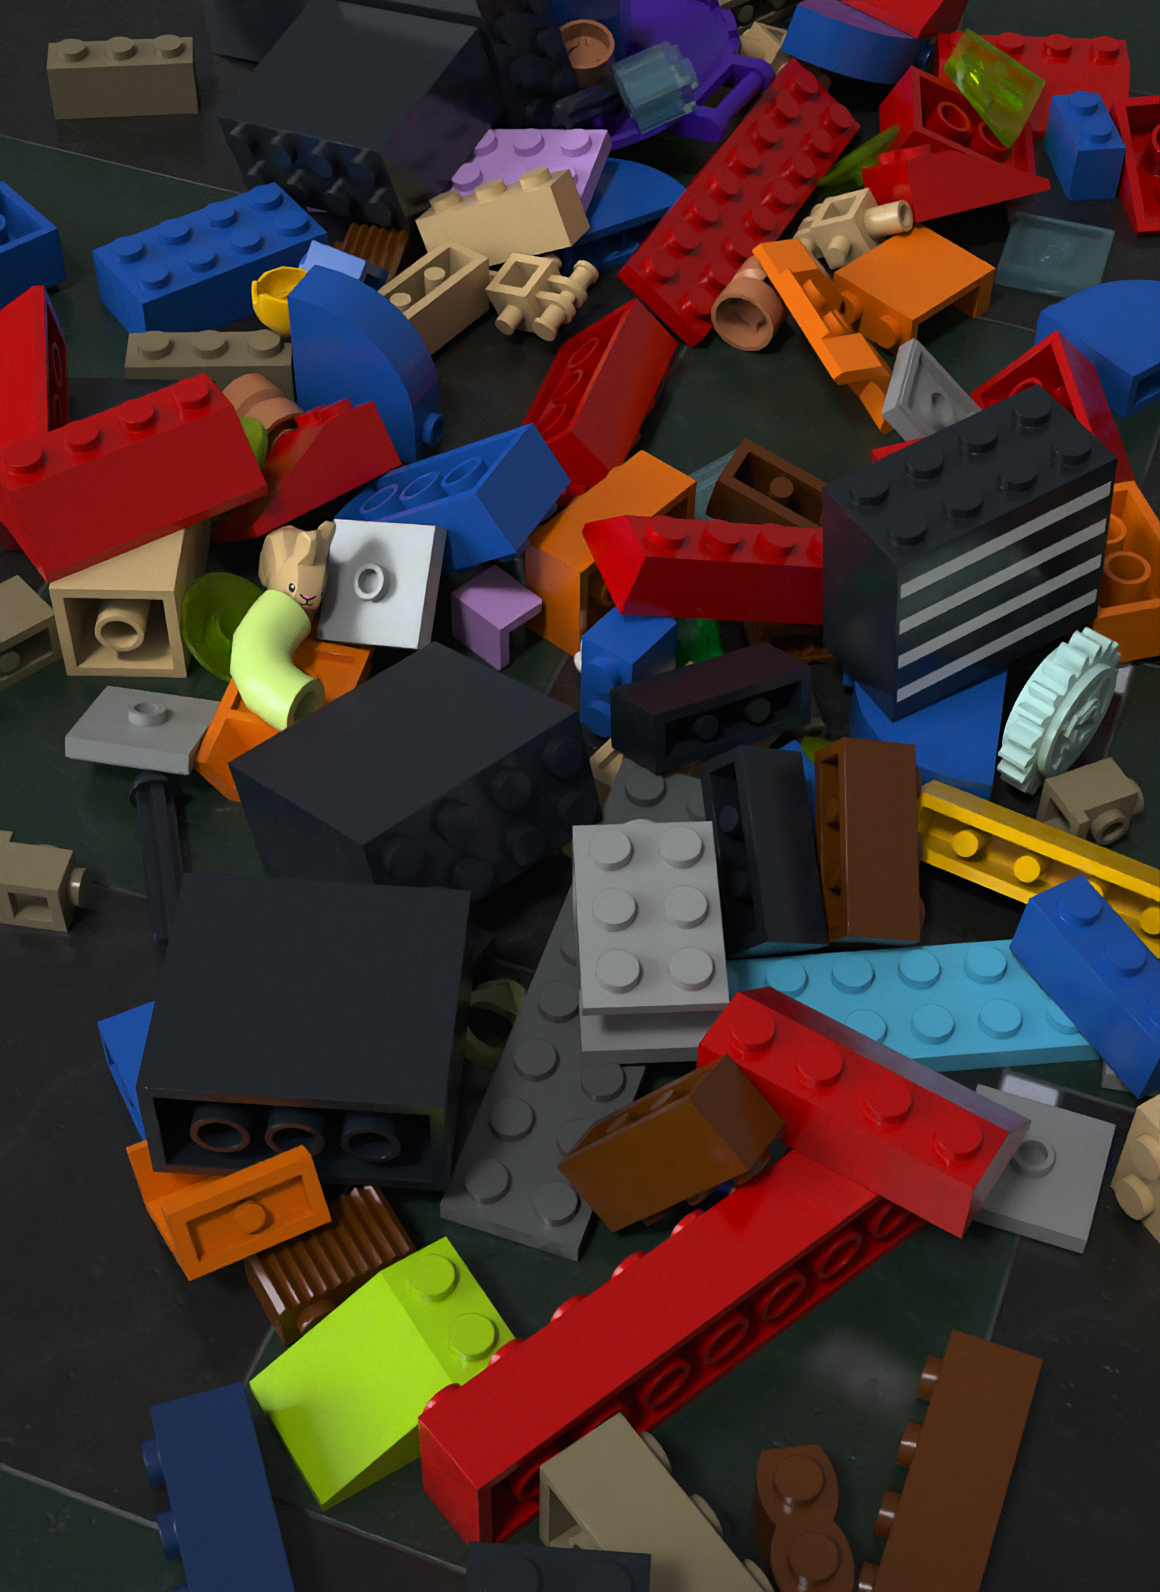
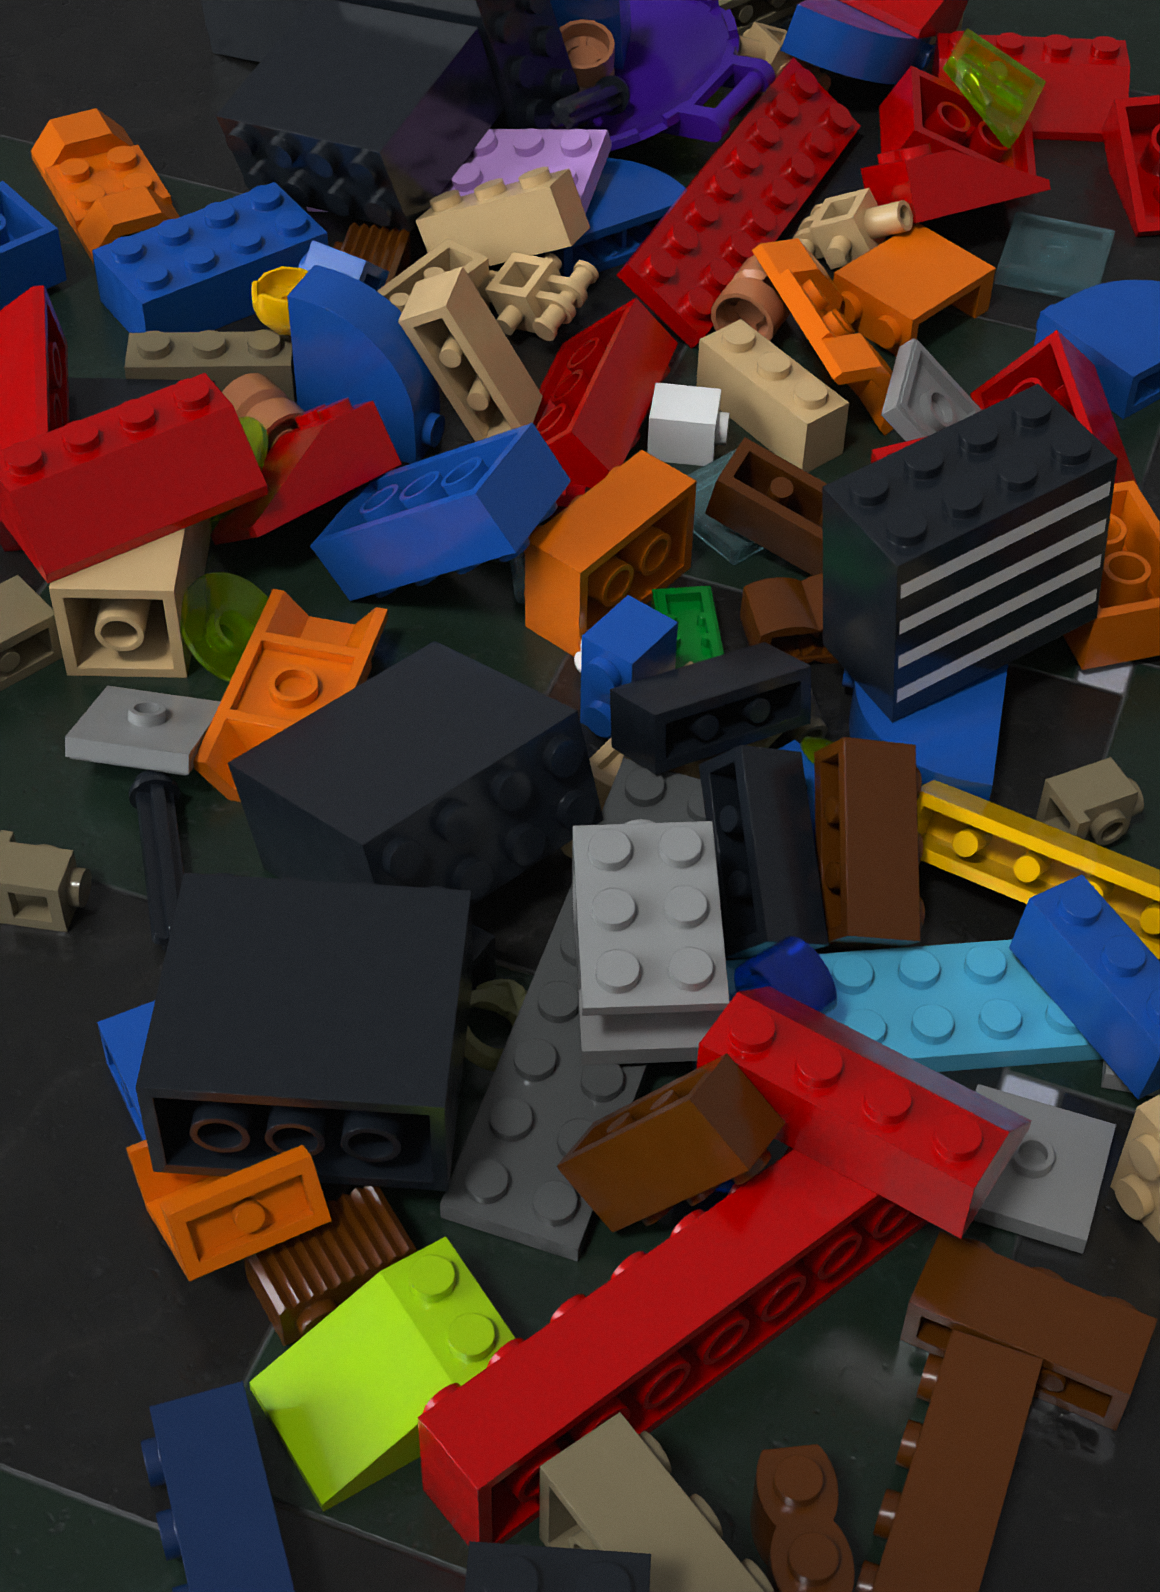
(100, 178): none -> orange piece
(123, 77): dark tan brick -> none
(264, 662): yellowish green cylinder -> none
(297, 564): tan animal -> none
(382, 584): light grey plate -> none
(469, 355): none -> tan brick
(488, 611): lavender panel -> none
(656, 85): clear light blue brick -> none
(686, 424): none -> white brick
(710, 568): red slope -> none
(773, 396): none -> tan brick
(793, 970): none -> clear blue piece
(863, 156): clear neon green dish -> none
(1059, 710): light aqua gear -> none
(1083, 146): blue brick -> none
(1085, 1340): none -> reddish brown brick

